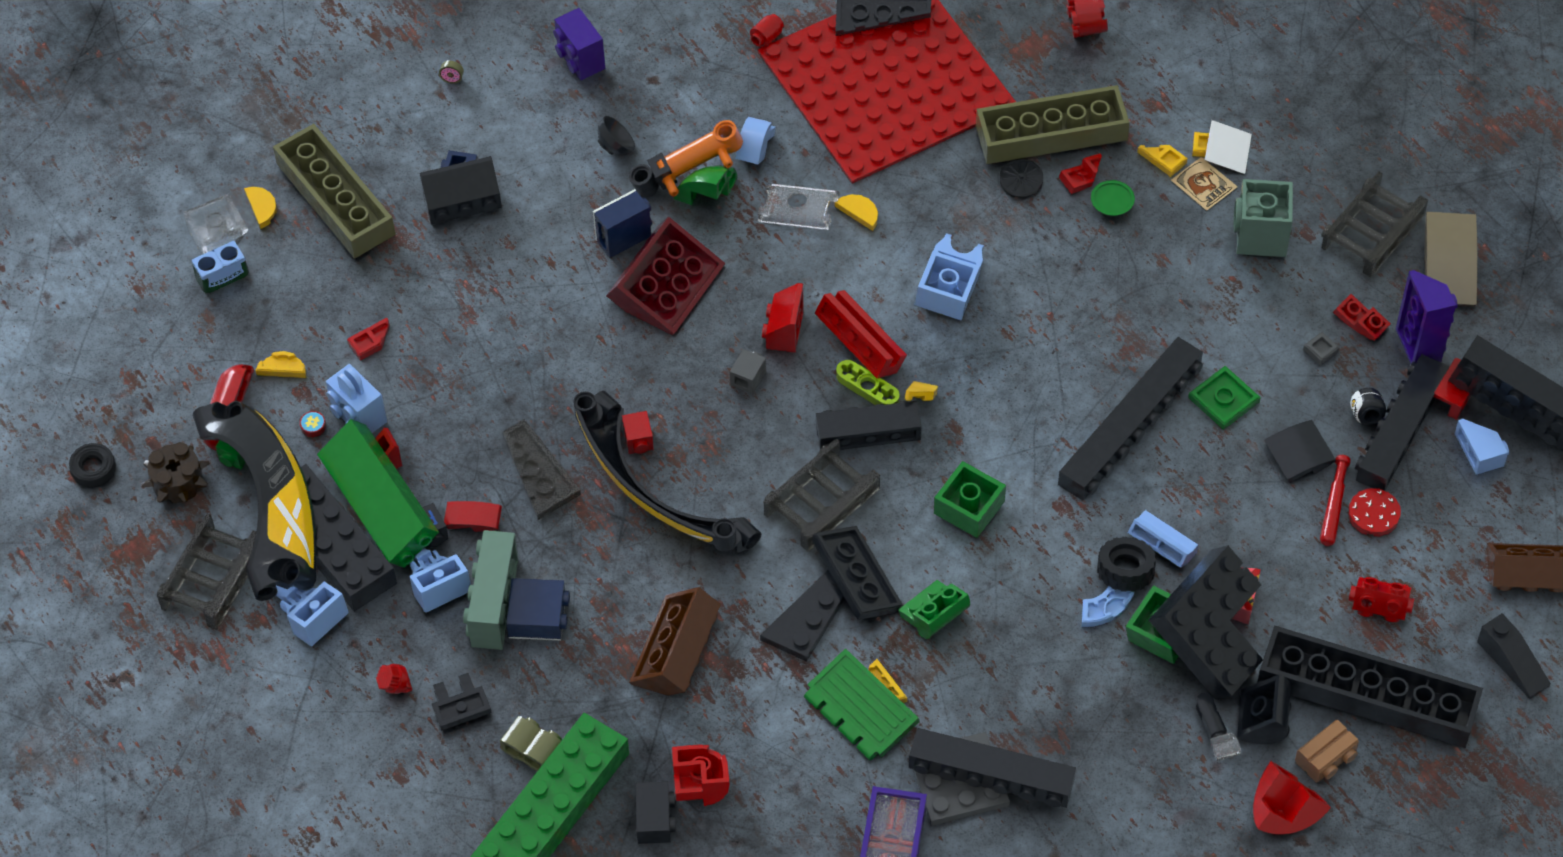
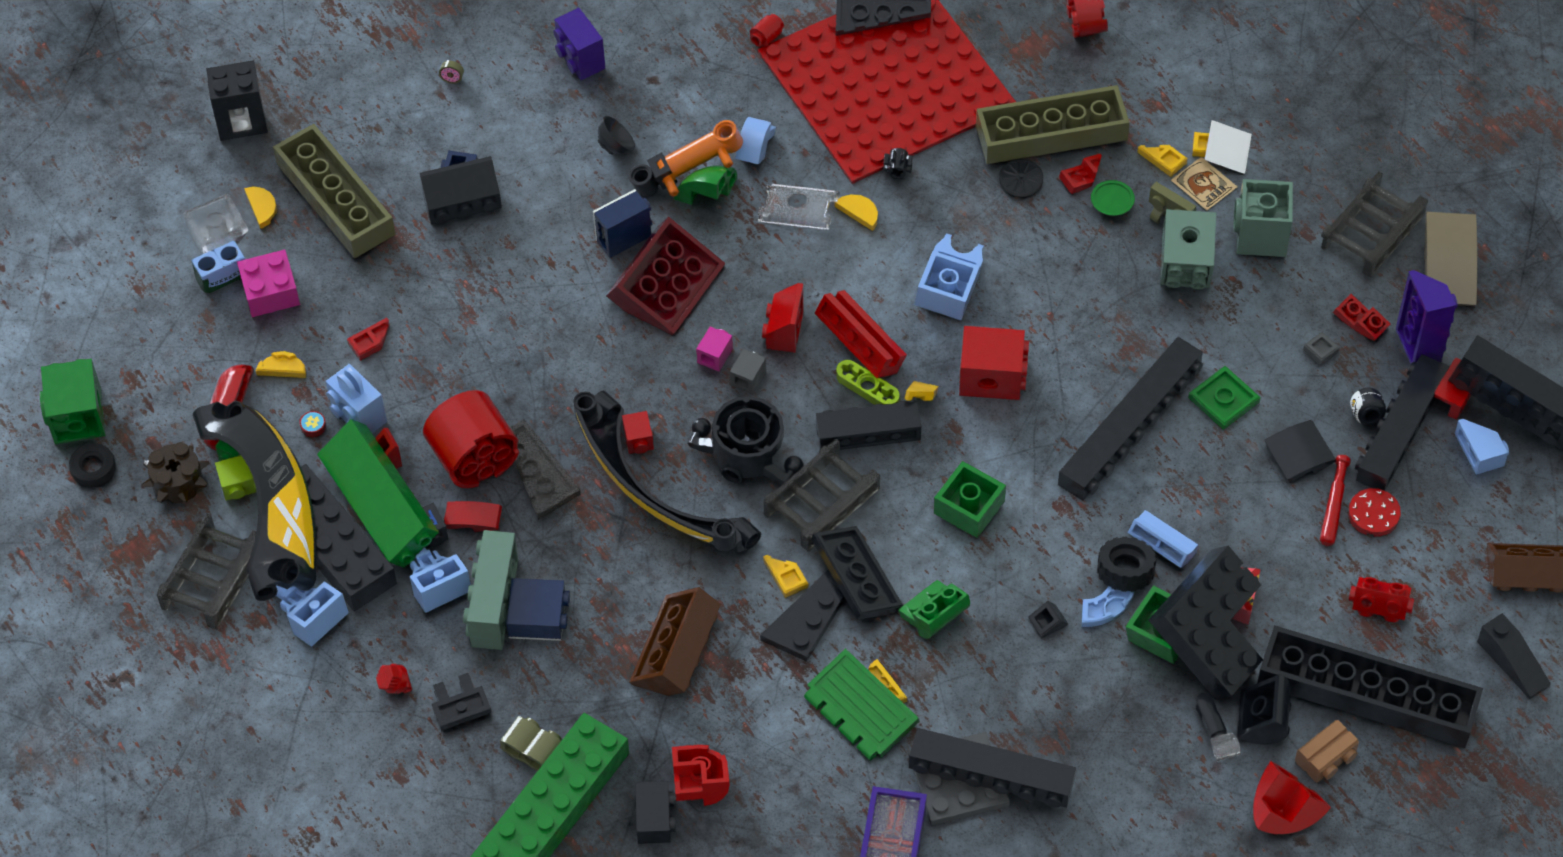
(72, 401): none -> green brick
(235, 478): none -> lime brick
(236, 100): none -> black brick
(268, 283): none -> dark pink brick
(471, 438): none -> red brick
(714, 348): none -> dark pink brick
(739, 458): none -> black piece
(786, 575): none -> yellow tile
(897, 163): none -> black gear
(993, 363): none -> red brick
(1047, 619): none -> black slope
(1163, 199): none -> olive plate
(1188, 249): none -> sand green brick

